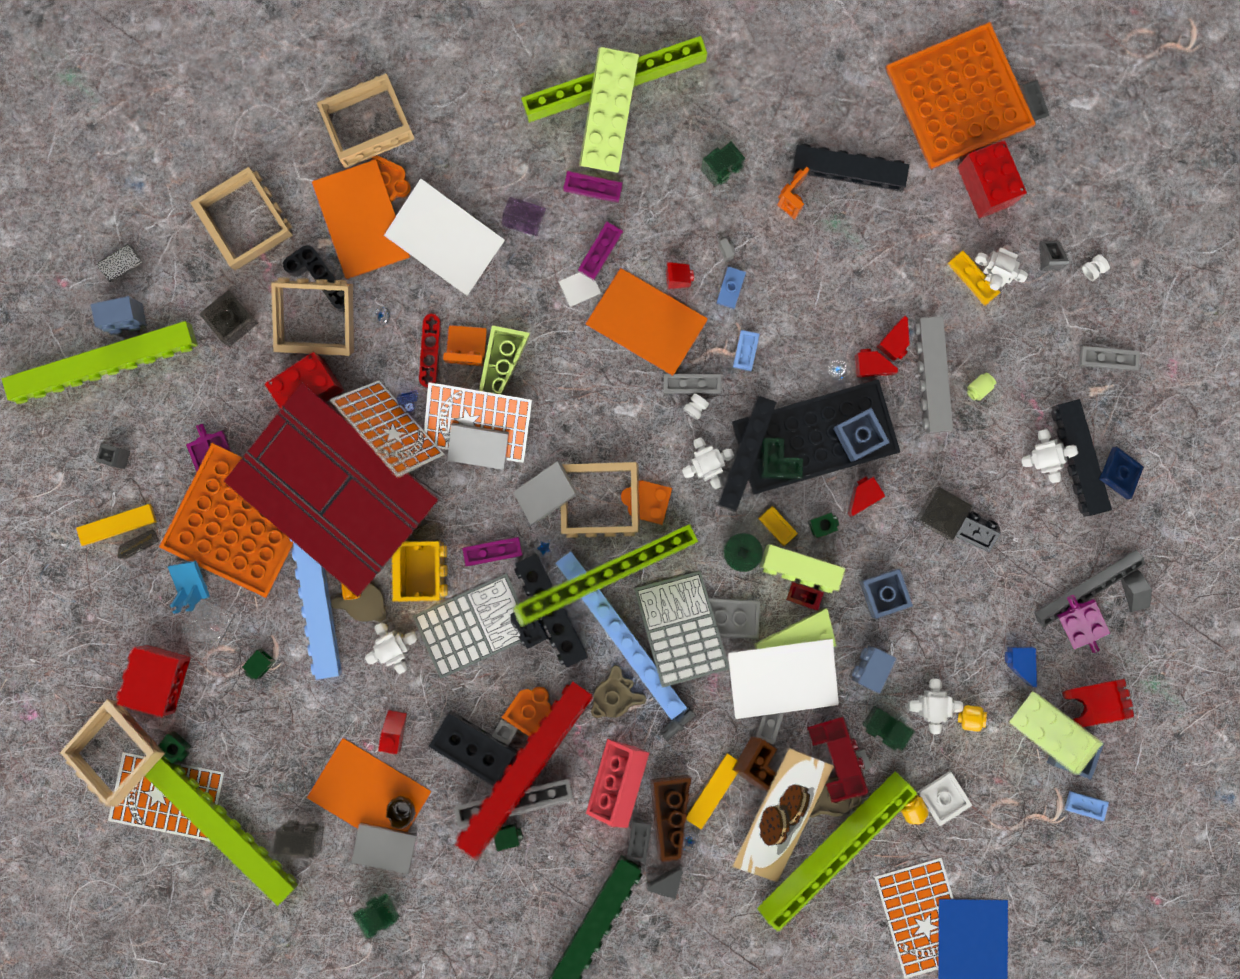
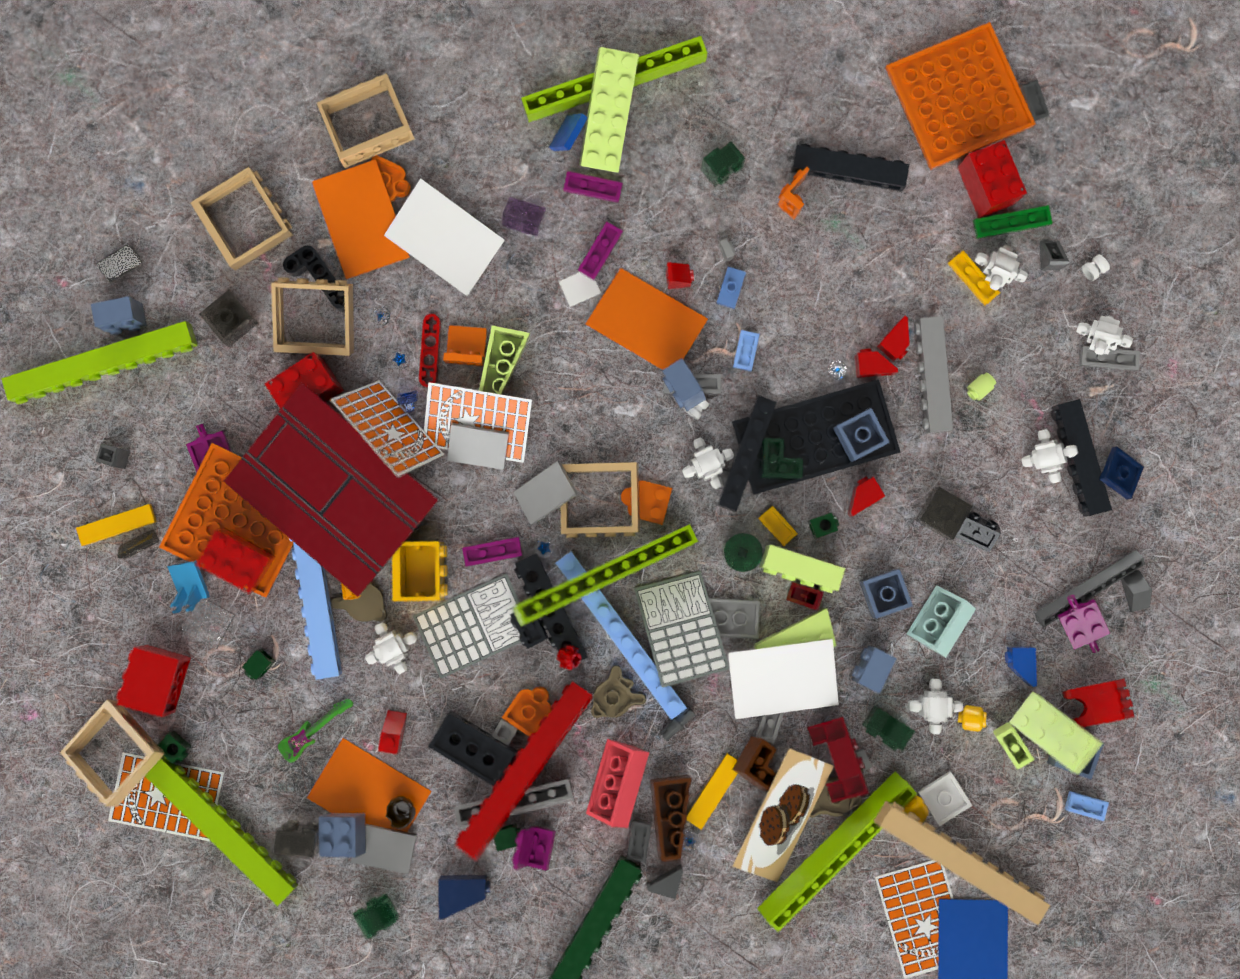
(235, 560): none -> red container
(294, 745): none -> bright green piece
(342, 835): none -> sand blue brick
(400, 359): none -> clear tile
(460, 892): none -> dark blue slope
(533, 848): none -> magenta bracket
(568, 132): none -> blue tile
(569, 657): none -> red gear
(683, 383): none -> sand blue brick
(941, 621): none -> light aqua slope
(961, 862): none -> tan brick
(1012, 222): none -> green plate
(1013, 745): none -> yellowish green brick
(1104, 335): none -> white piece

